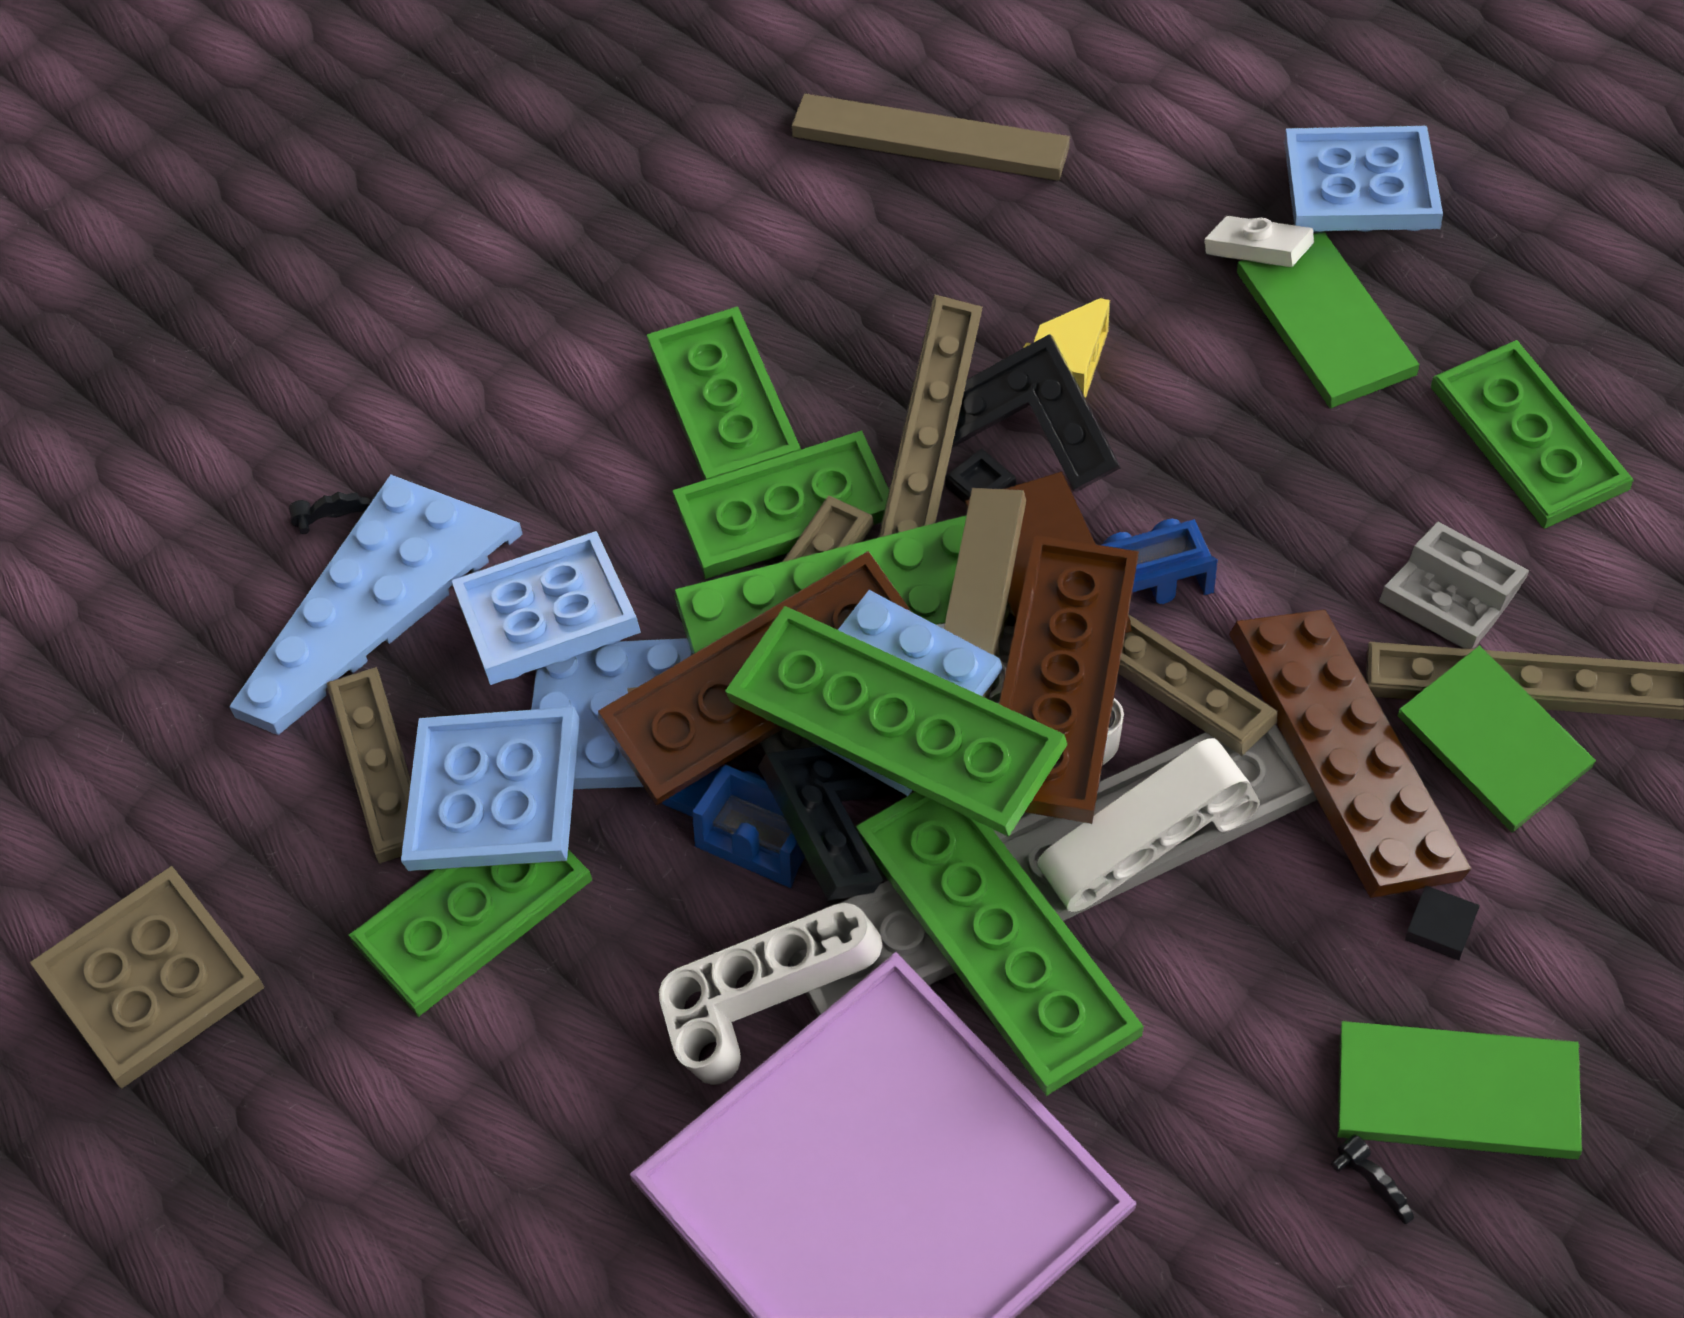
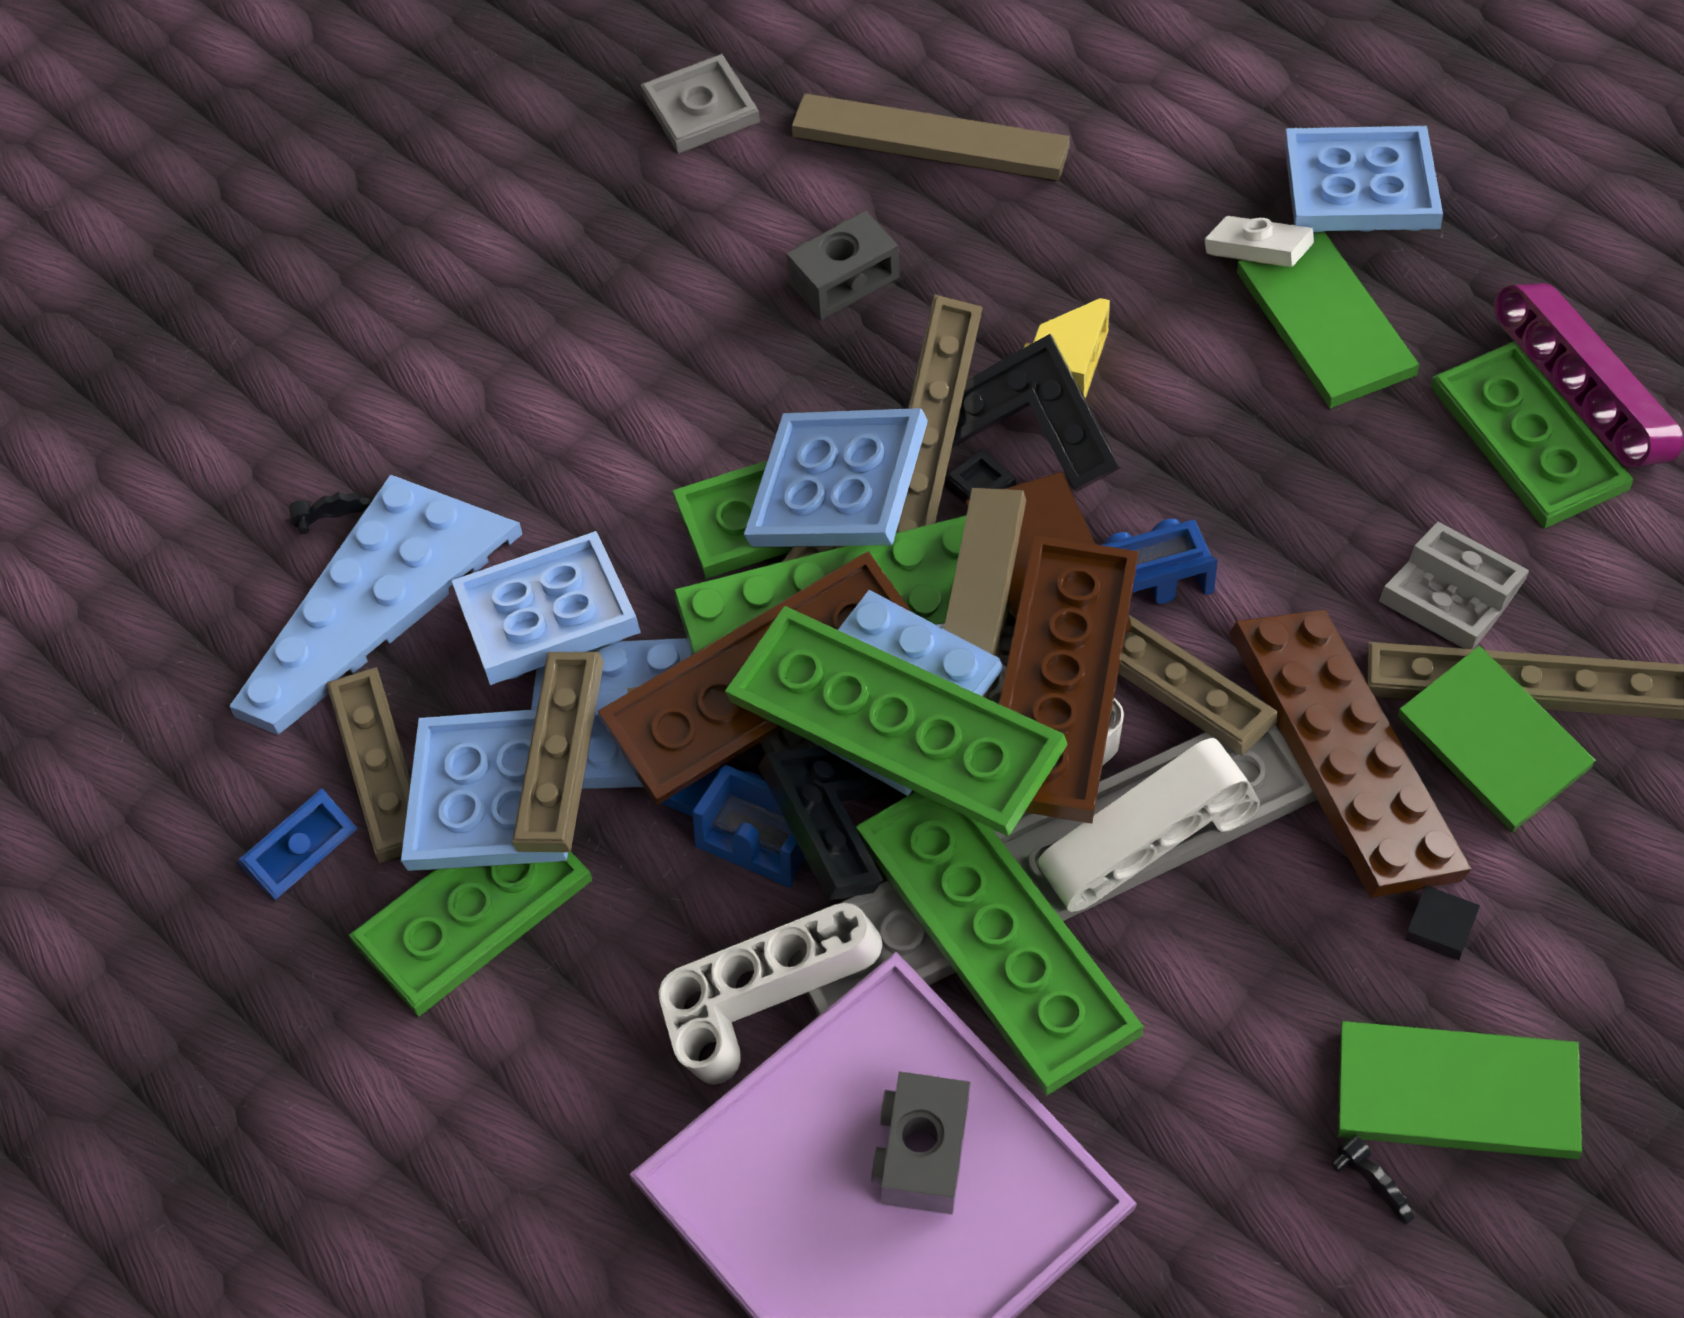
(147, 976): dark tan plate -> none
(297, 845): none -> blue slope
(558, 752): none -> dark tan tile
(700, 103): none -> light grey tile
(721, 393): bright green plate -> none
(836, 478): none -> light blue plate
(843, 265): none -> dark grey brick
(930, 1177): none -> dark grey brick
(1588, 375): none -> magenta beam

